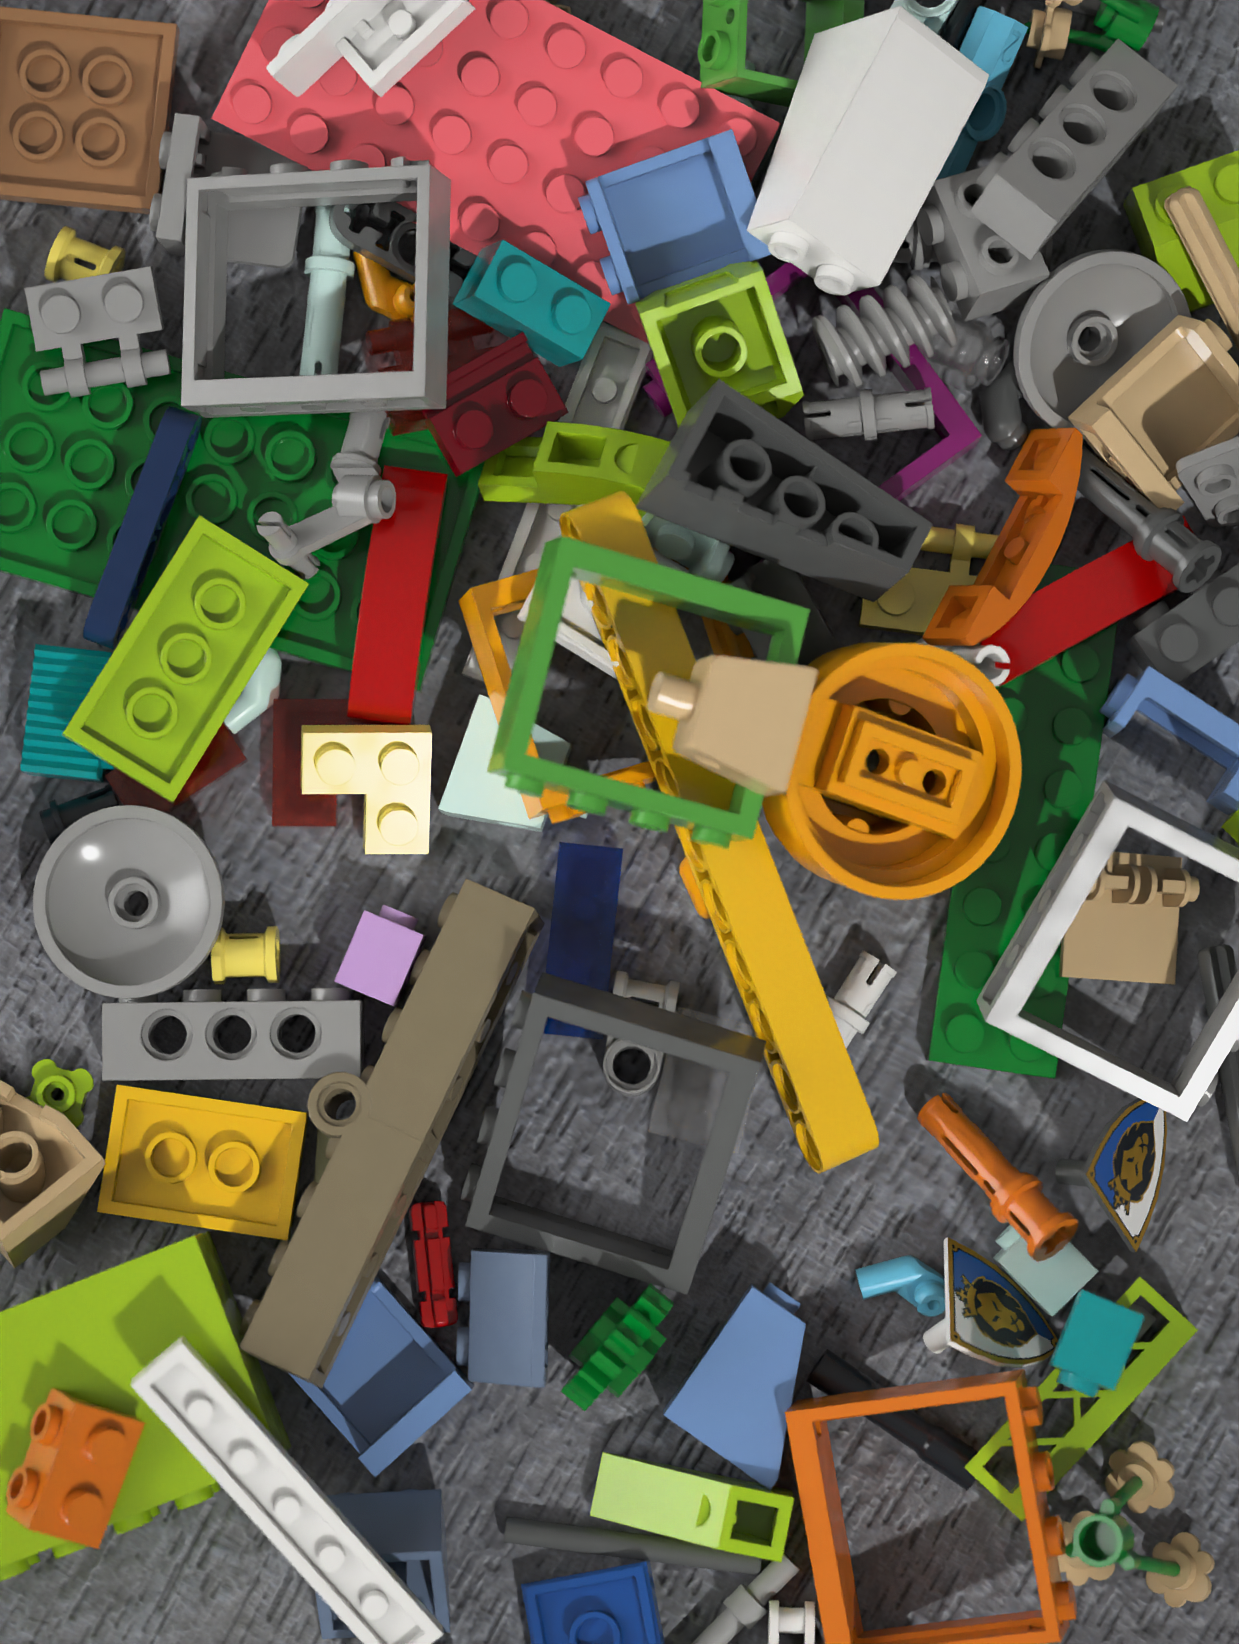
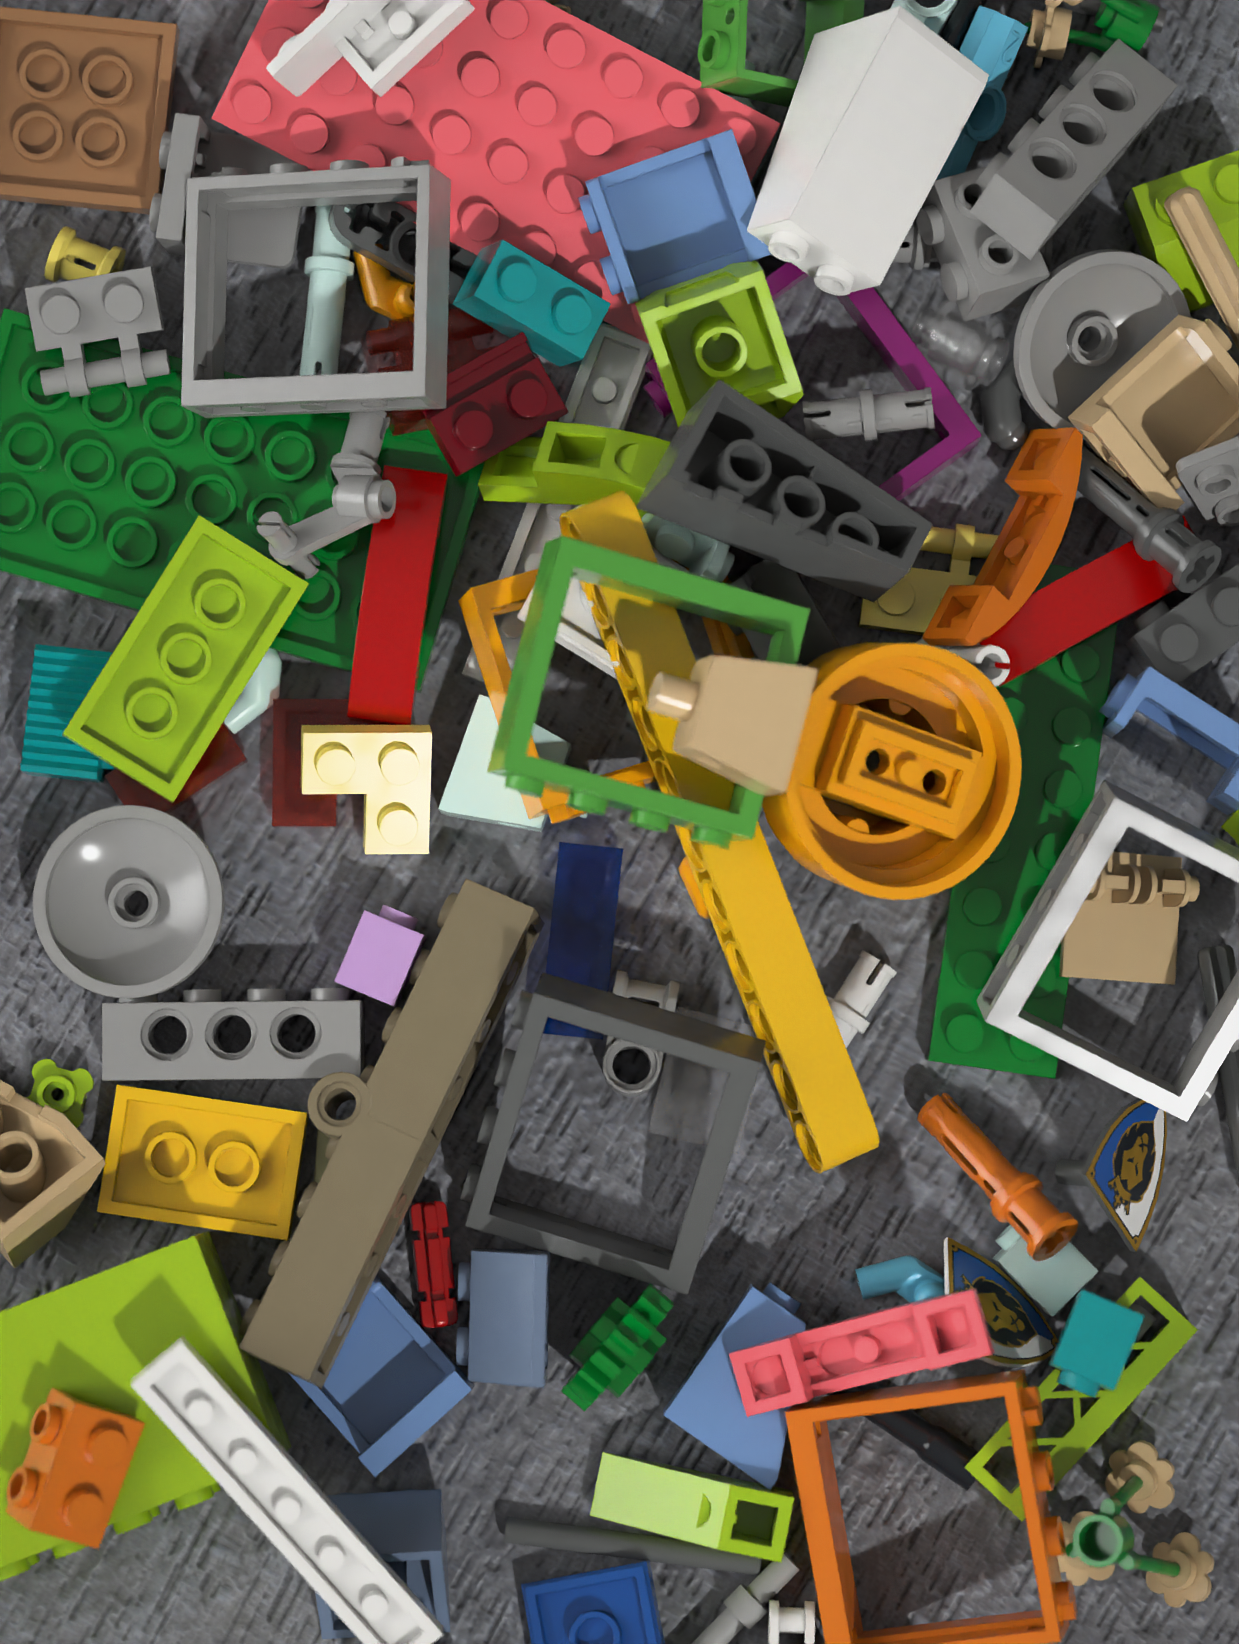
(61, 816): black pin -> none
(142, 527): dark blue beam -> none
(246, 955): light yellow bush -> none
(861, 1351): none -> coral slope
(884, 330): light grey piece -> none

